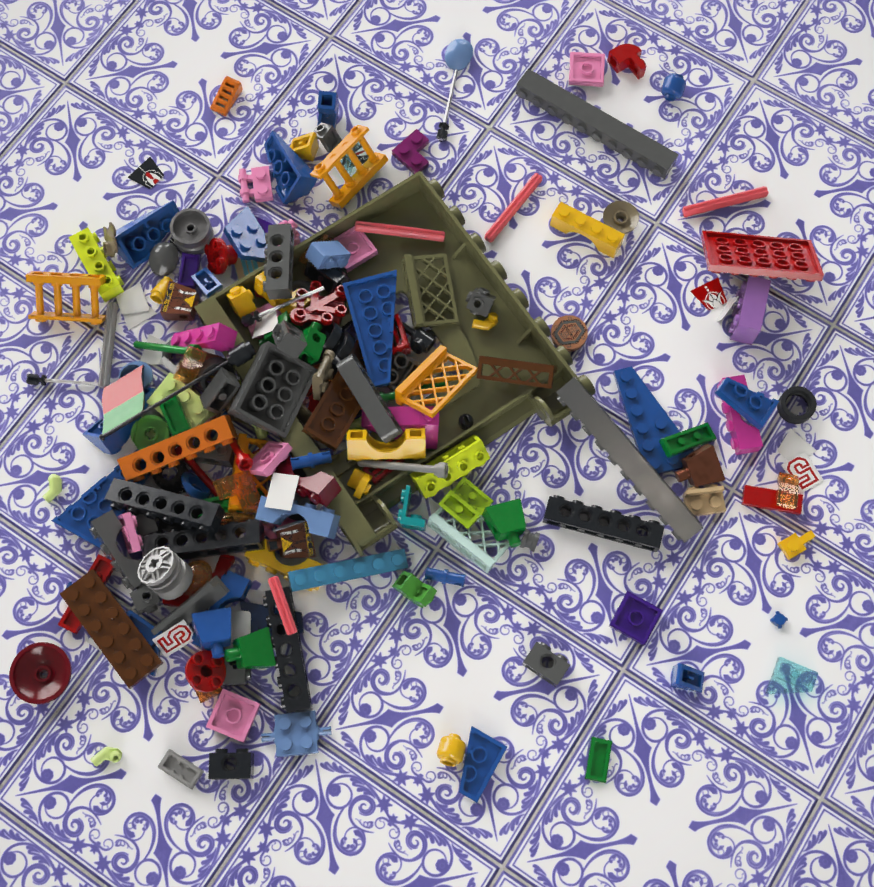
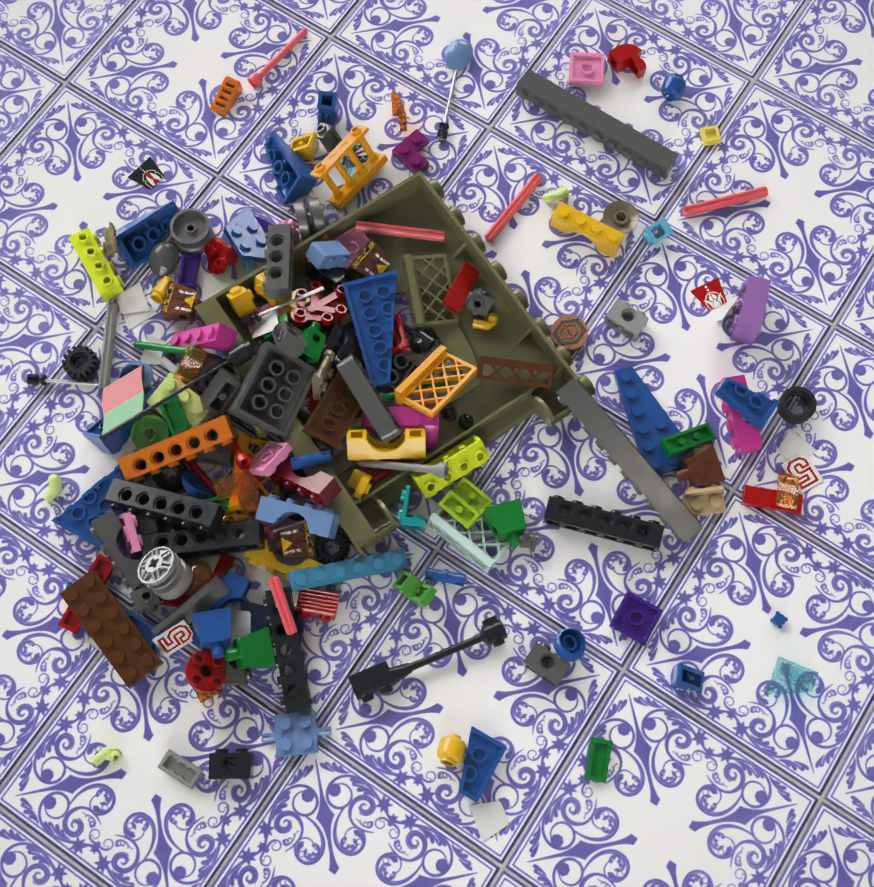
(27, 672): dark red dish -> none
(75, 280): light orange fence -> none
(76, 354): none -> black tyre
(207, 282): blue slope -> none
(233, 715): bright pink plate -> none
(256, 79): none -> coral piece
(261, 184): bright pink plate -> none
(281, 491): white sticker -> none
(309, 219): none -> flat silver wheel
(317, 604): none -> red brick
(343, 551): none -> black tyre
(370, 260): none -> copper torso
(382, 677): none -> black bar
(398, 110): none -> clear orange slope
(445, 415): none -> black hinge
(460, 288): none -> red tile
(489, 818): none -> white sticker
(558, 194): none -> yellowish green arm
(569, 644): none -> blue hat
(629, 329): none -> light grey brick
(661, 227): none -> medium azure brick
(710, 135): none -> light yellow tile
(761, 256): red plate -> none
(794, 545): yellow plate -> none

